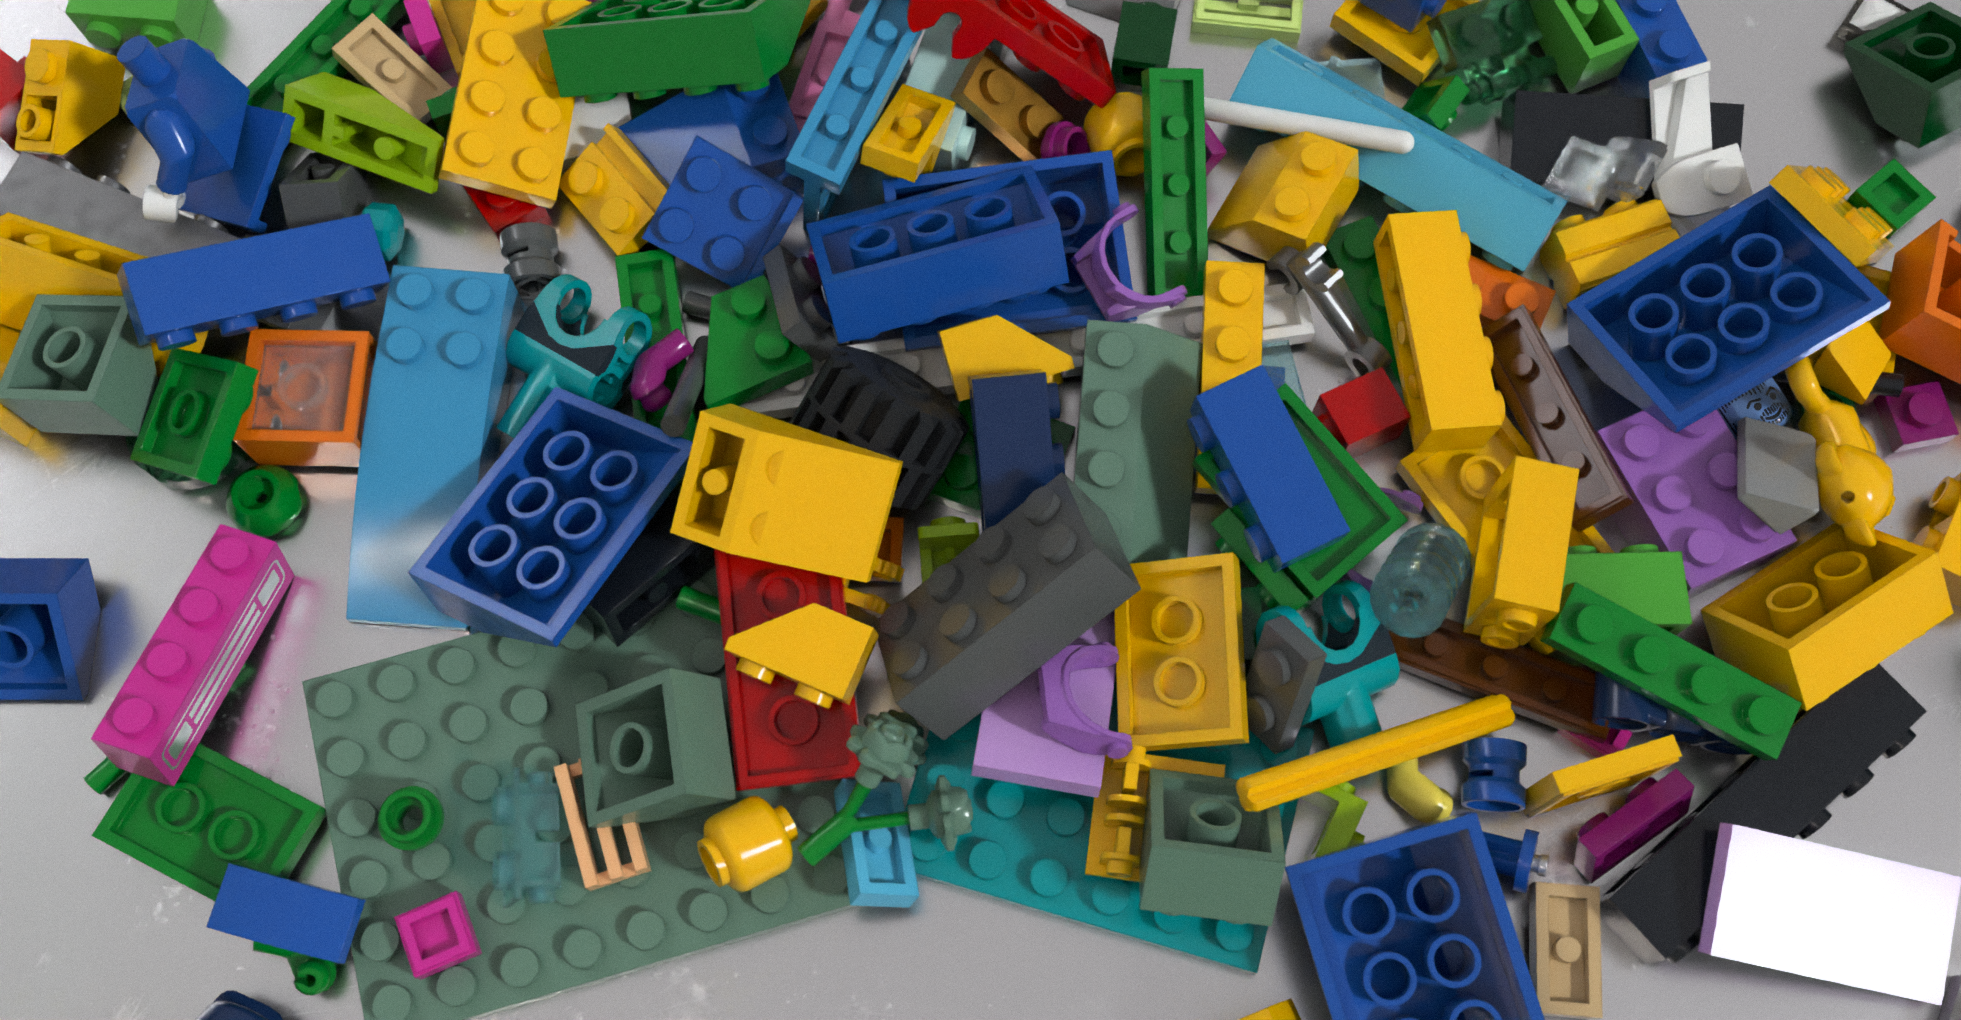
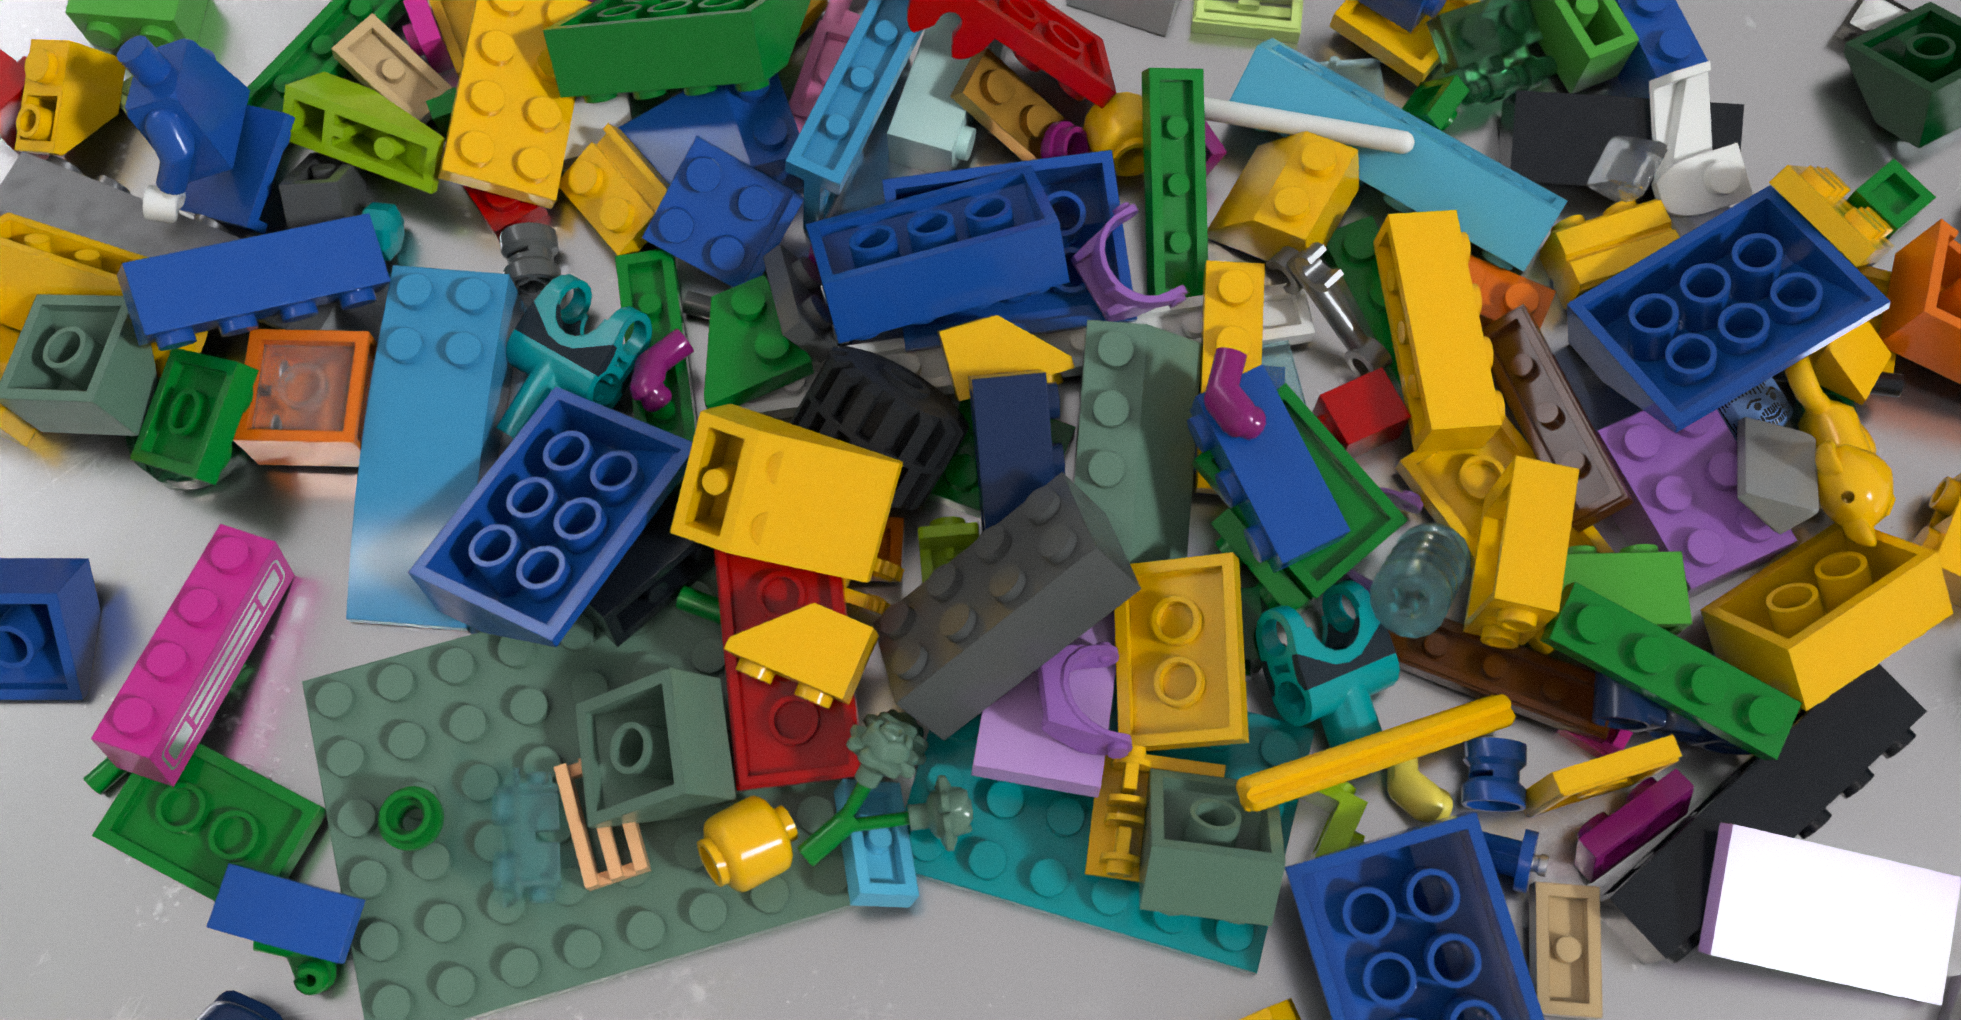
(273, 514): green plate -> none
(438, 935): dark pink tile -> none
(686, 391): dark grey bar -> none
(908, 134): yellow slope -> none
(1141, 42): dark green brick -> none
(1226, 399): none -> magenta arm
(1281, 683): dark grey plate -> none
(1585, 173): clear tile -> none
(1916, 417): magenta plate -> none

